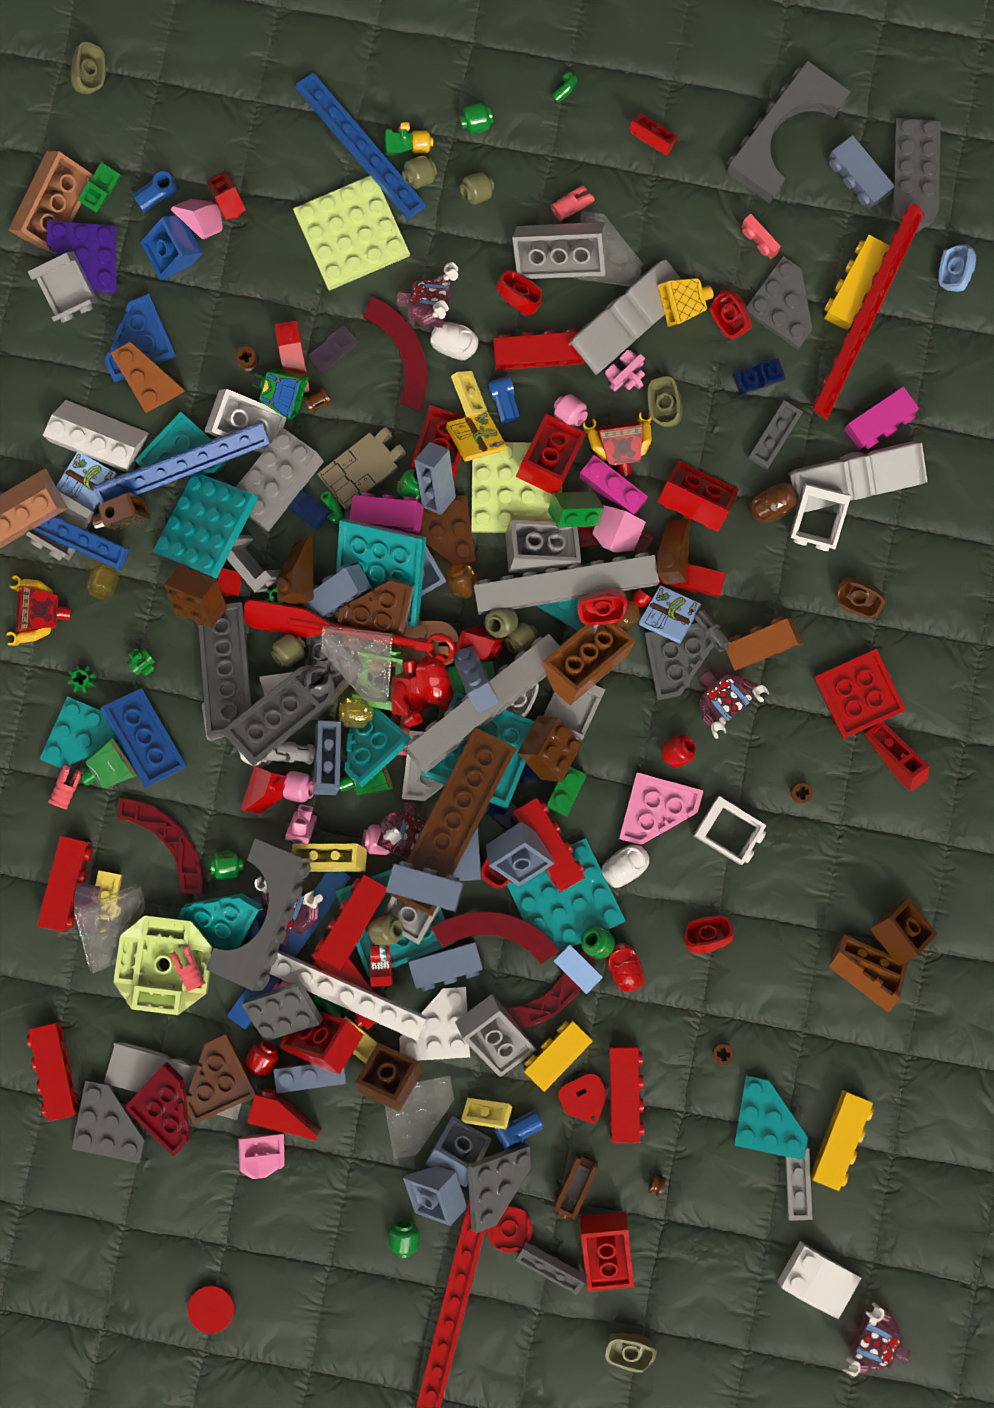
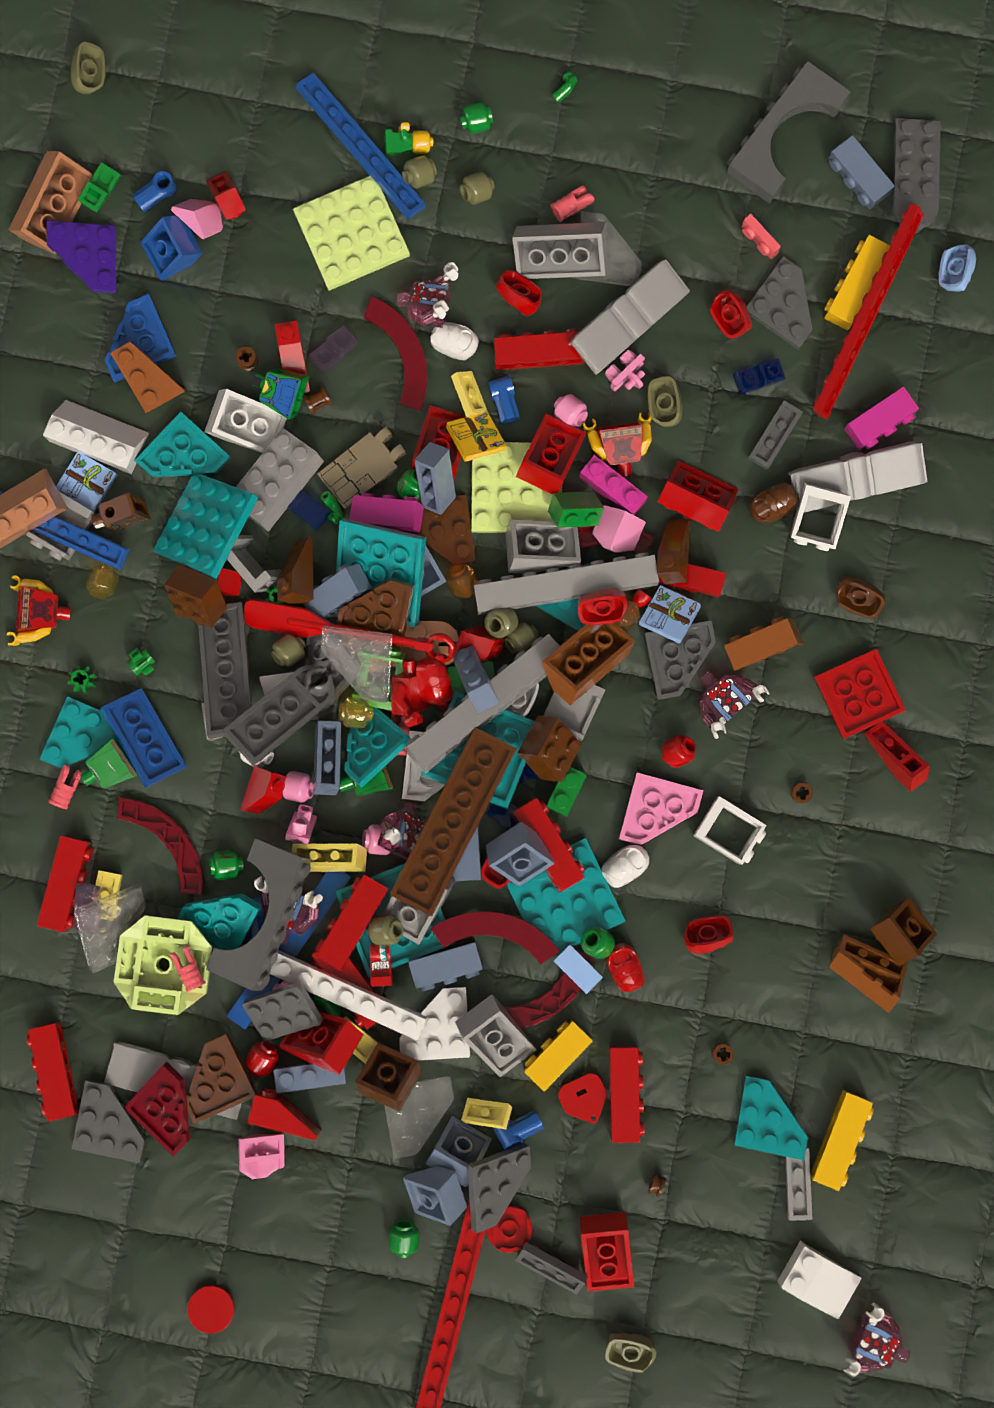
(65, 286): light grey panel -> none
(184, 463): tile -> none
(291, 752): light grey piece -> none
(425, 886): sand blue brick -> none
(575, 1187): reddish brown window -> none
(653, 133): red bracket -> none
(683, 299): yellow torso -> none
(712, 631): dark grey axle -> none

